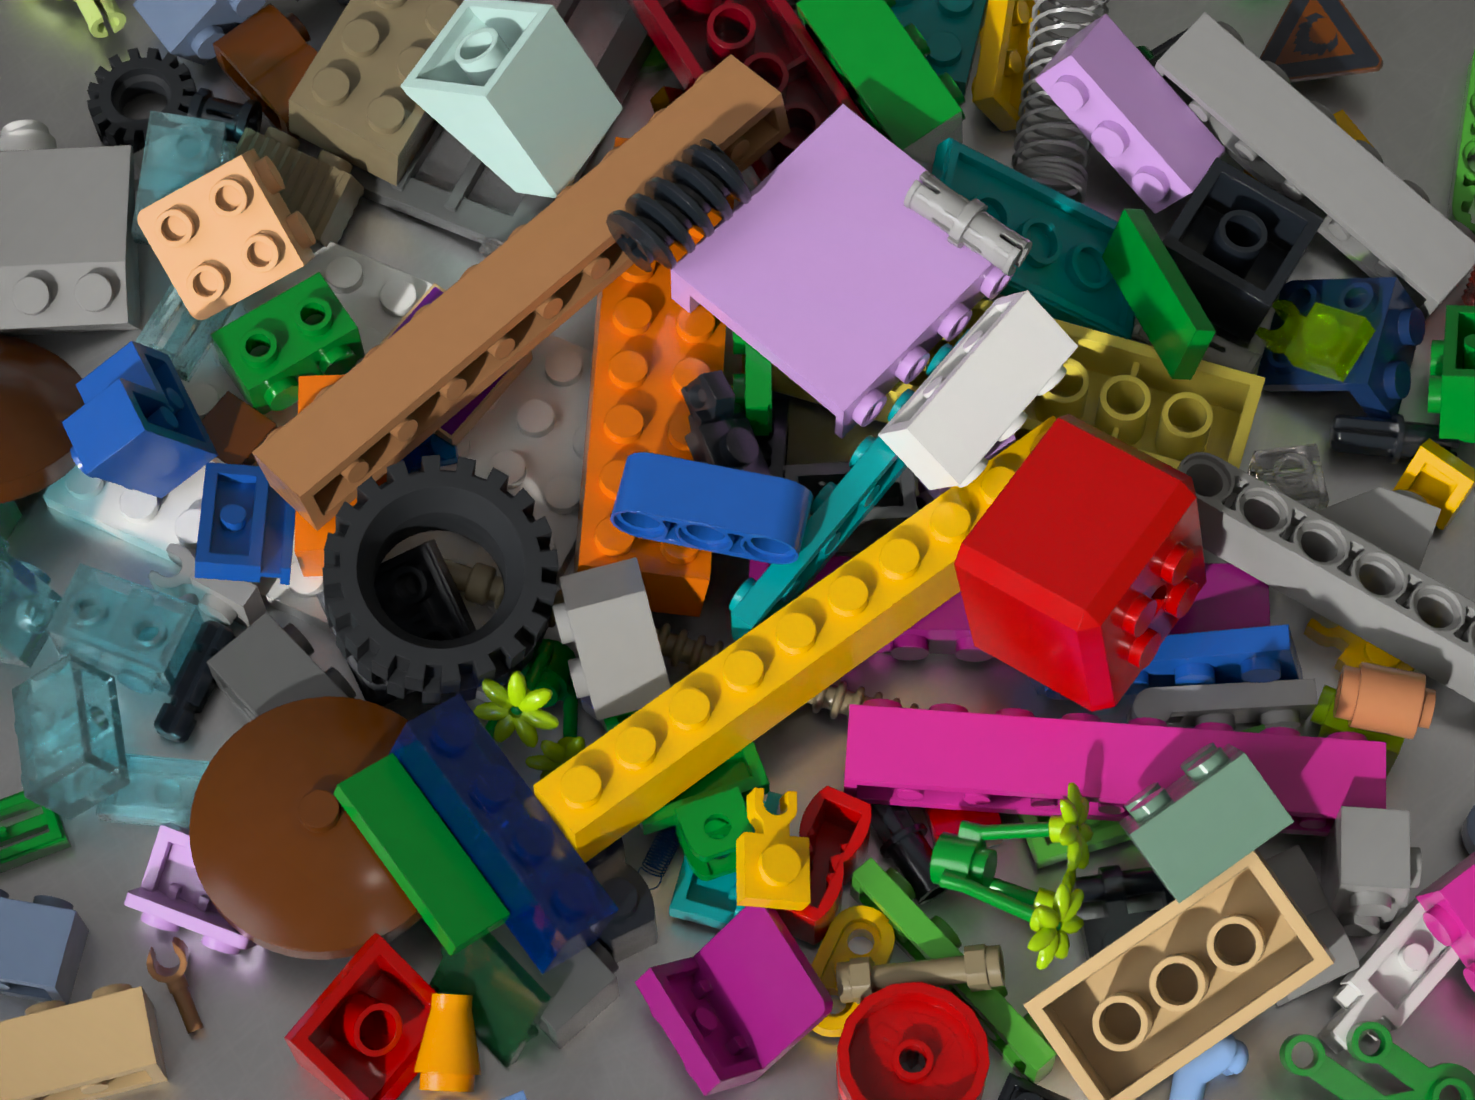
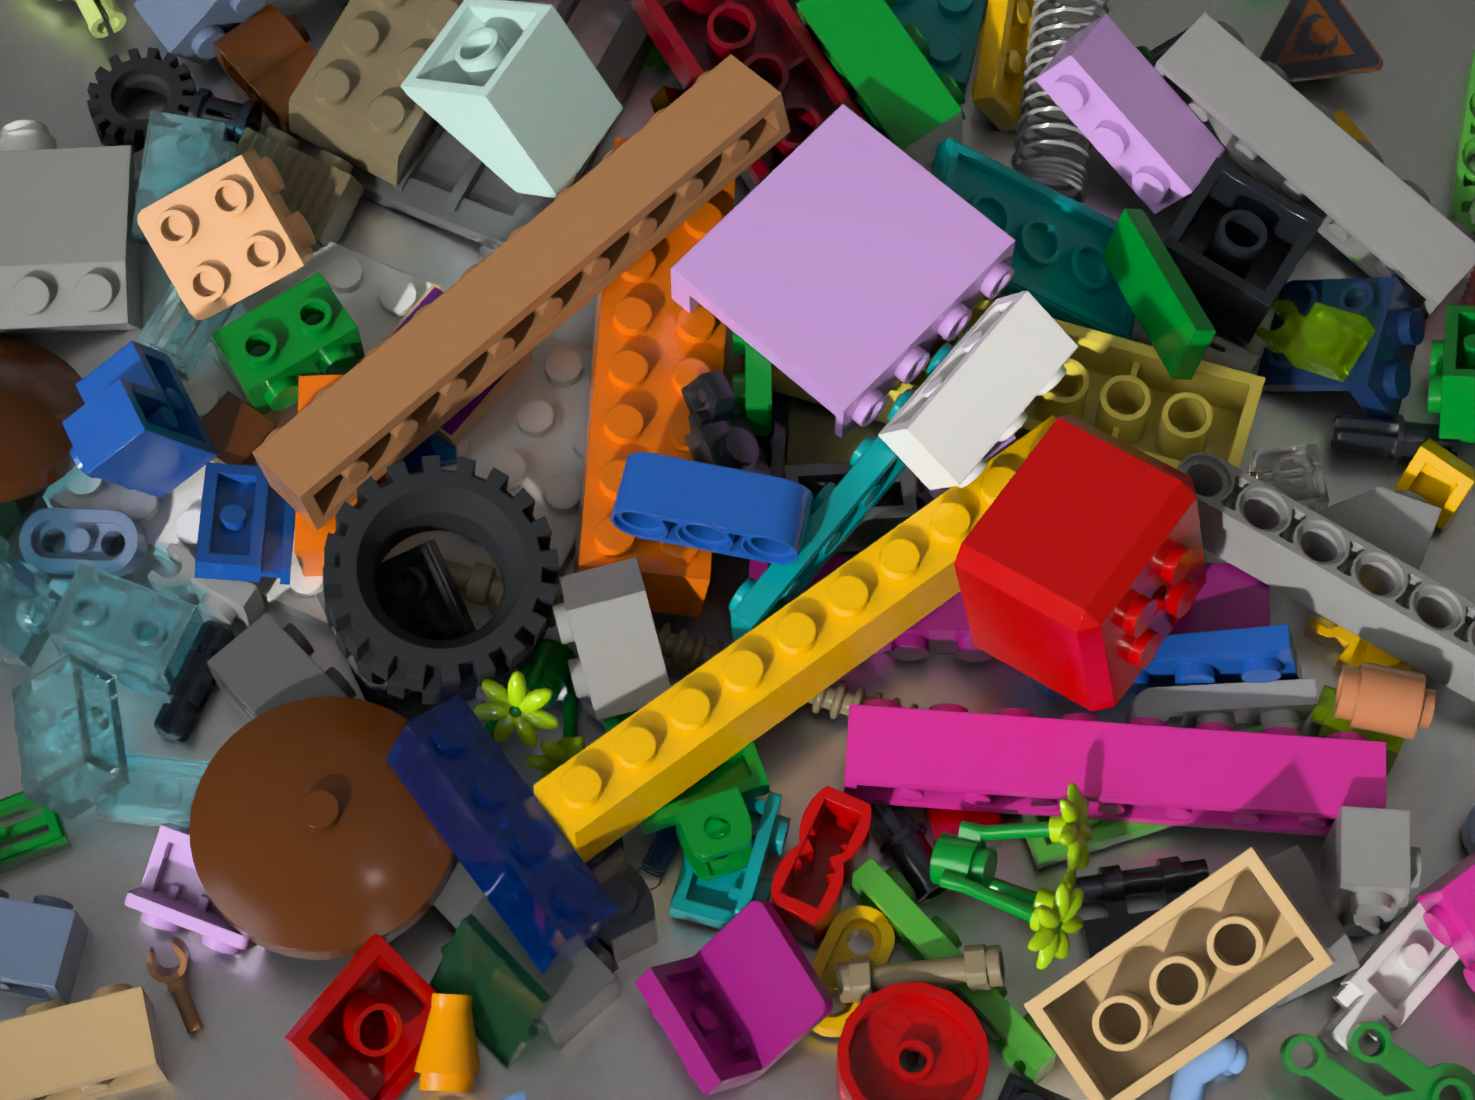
(88, 540): none -> sand blue plate
(421, 854): green tile -> none
(677, 205): black piece -> none
(770, 862): yellow plate -> none
(967, 223): light grey pin -> none
(1204, 819): sand green brick -> none

